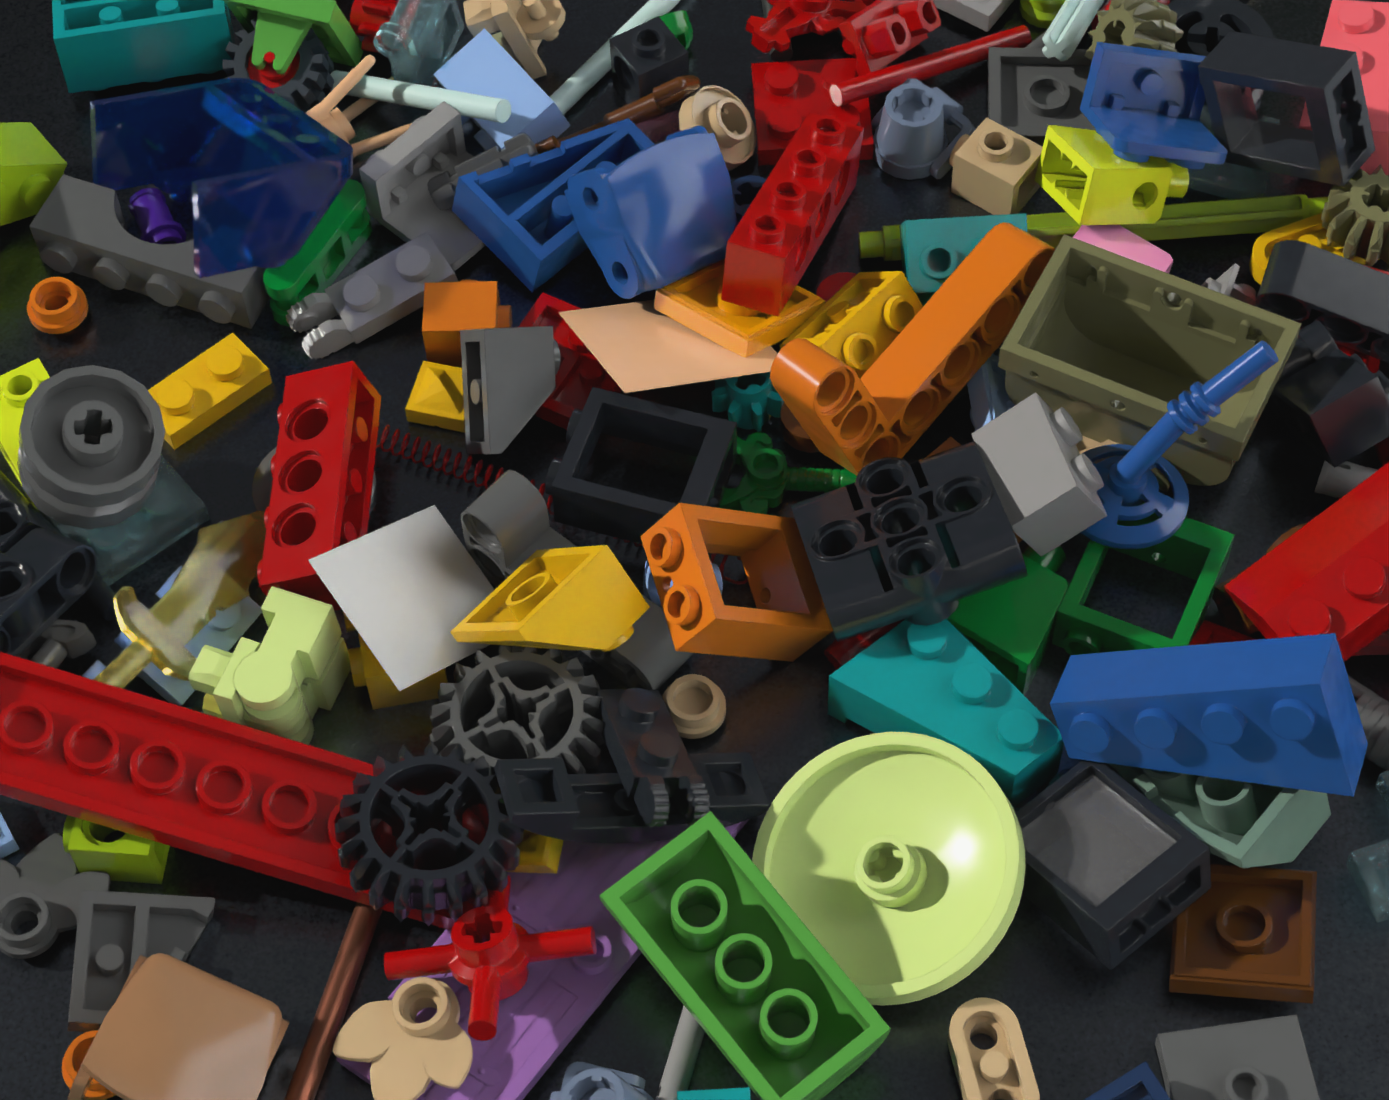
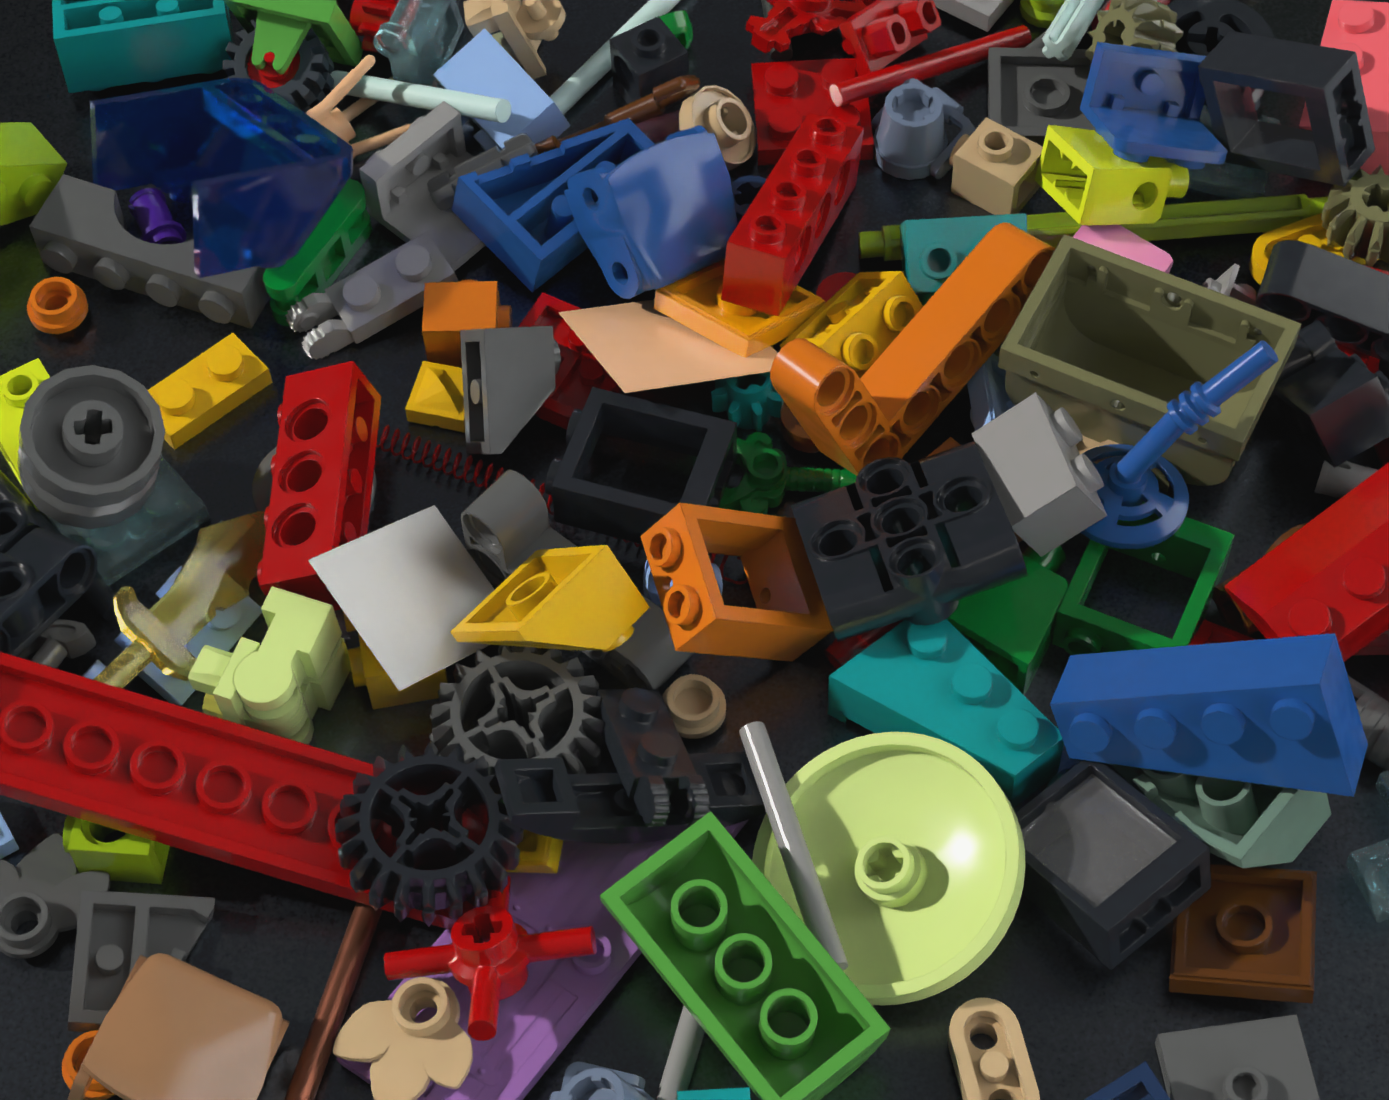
(791, 839): none -> light grey bar

